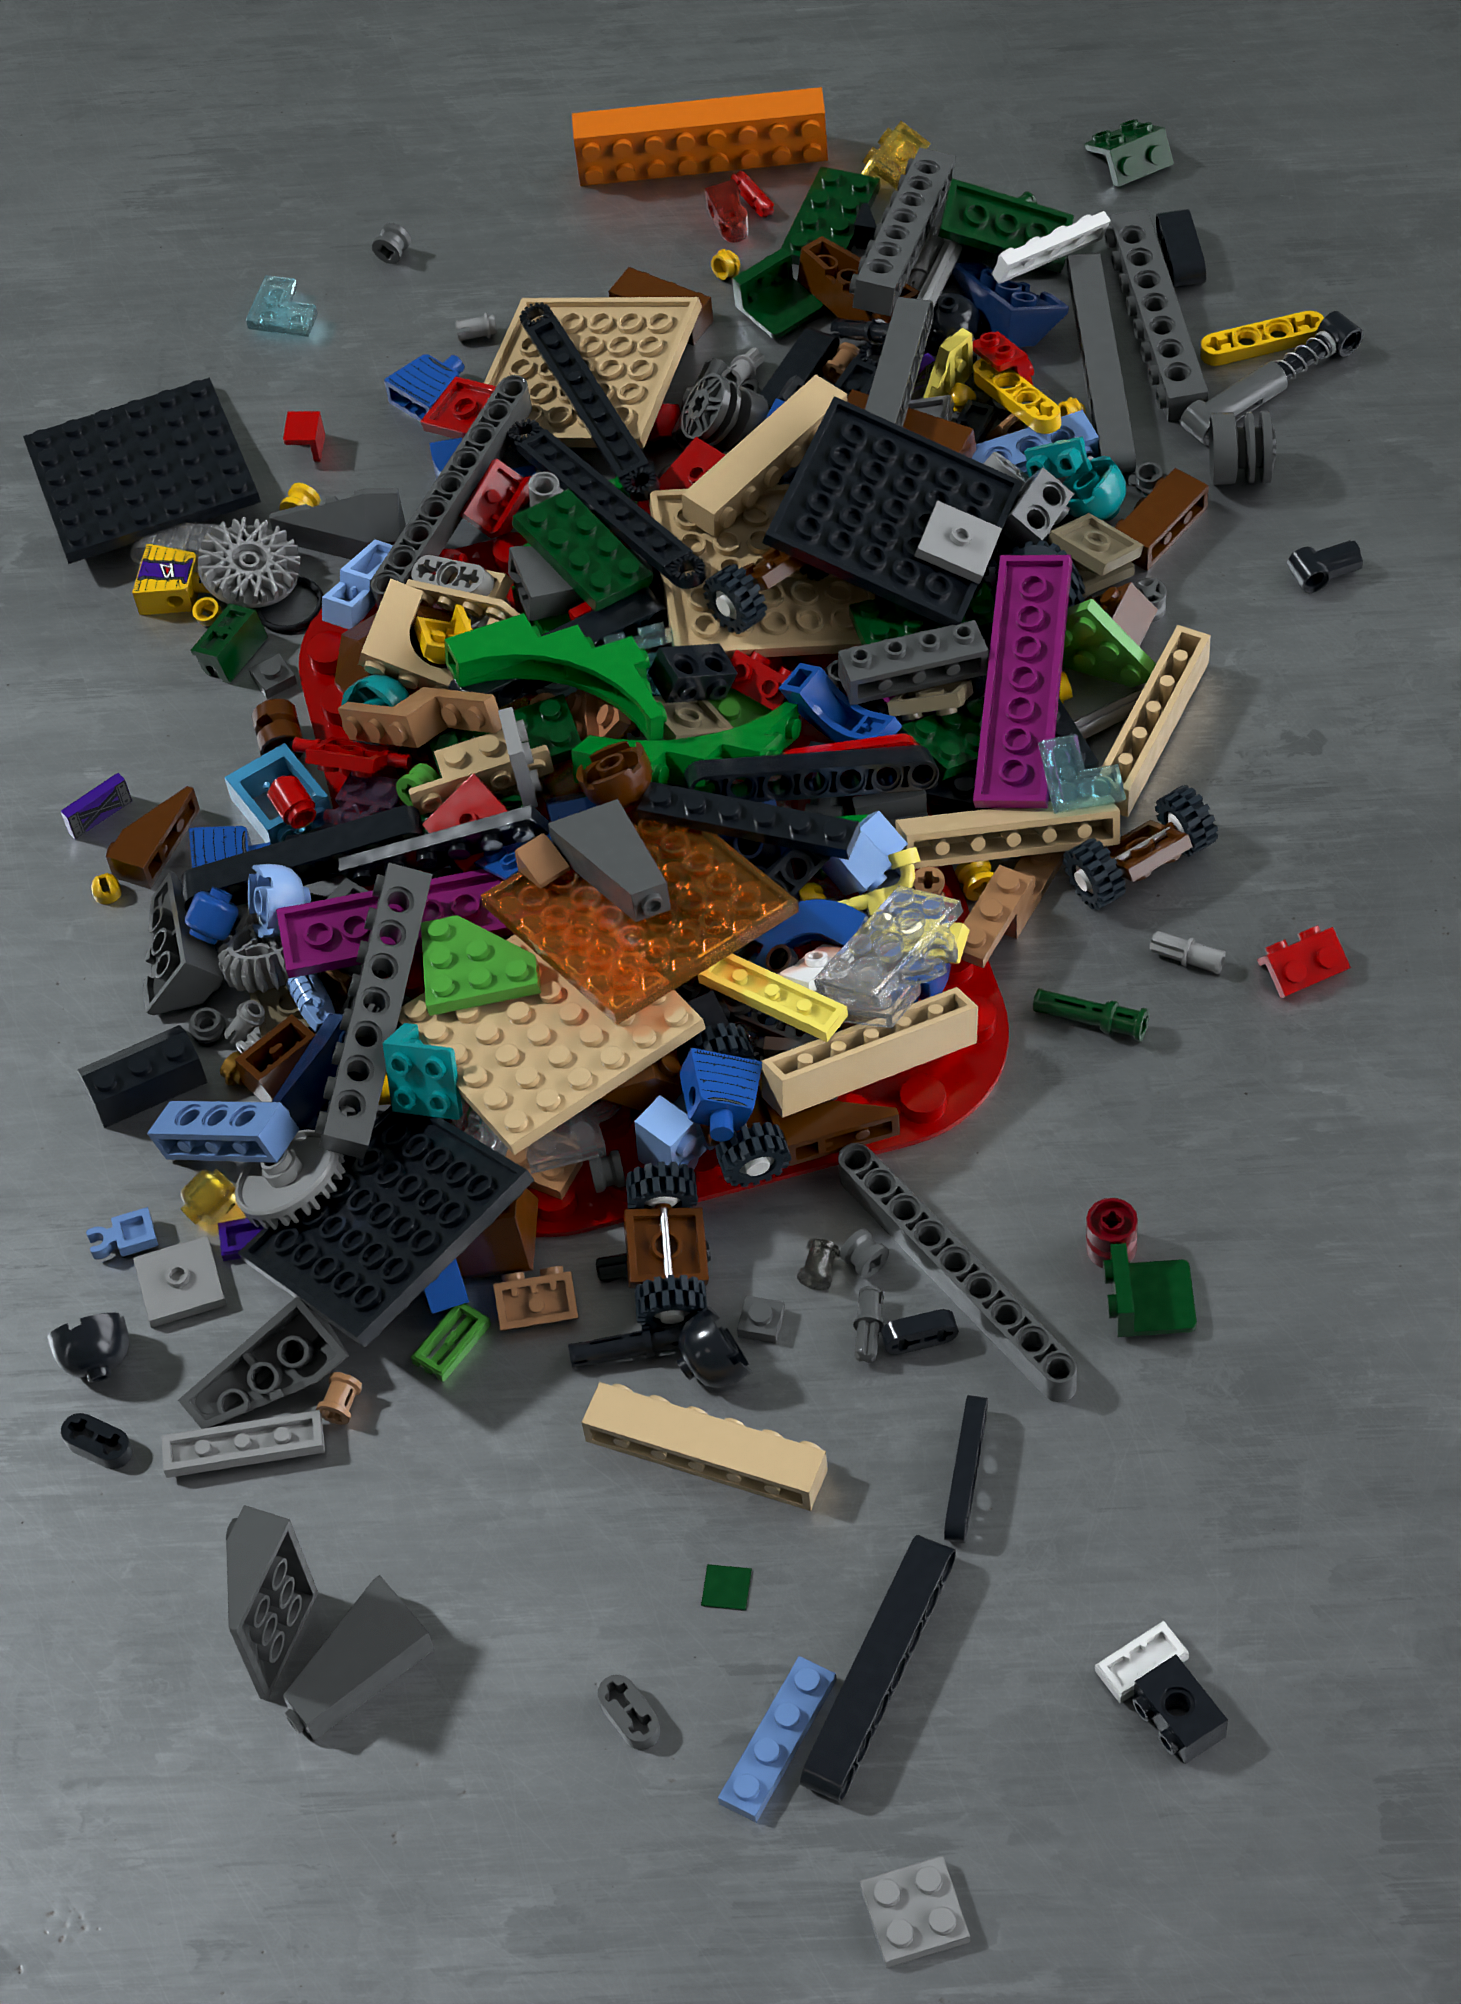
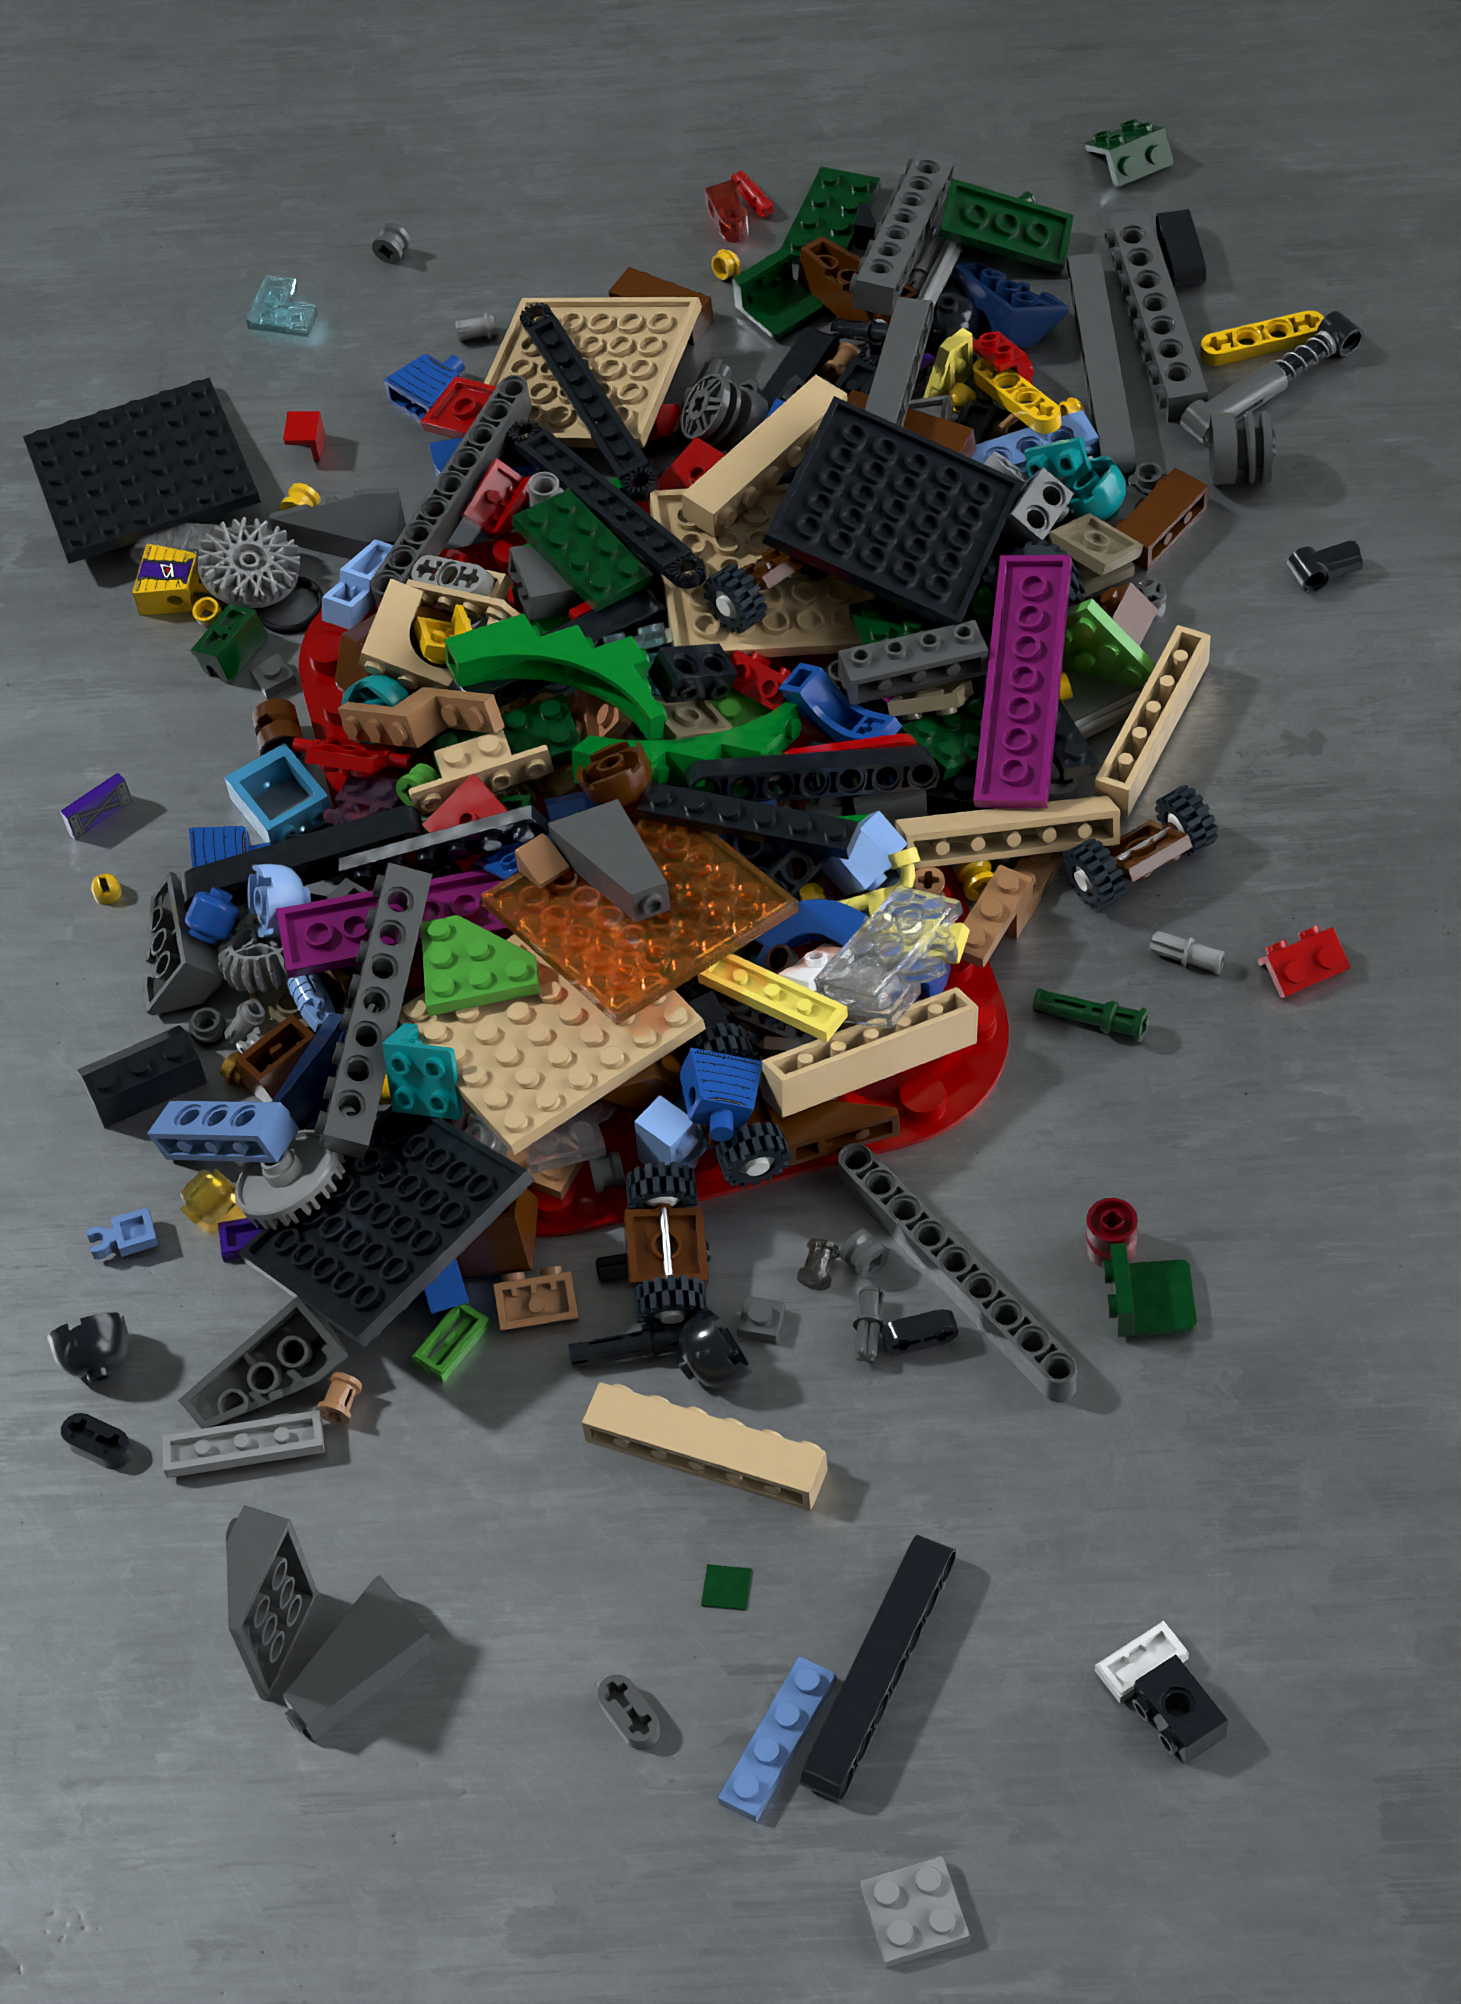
(151, 840): reddish brown slope -> none
(179, 1281): light grey plate -> none
(292, 801): red brick -> none
(520, 756): light grey plate -> none
(700, 136): orange brick -> none
(744, 366): light grey axle -> none
(893, 155): clear yellow bracket -> none
(958, 542): light grey plate -> none
(966, 1469): black beam -> none
(1051, 247): white plate -> none
(1072, 785): clear light blue plate -> none

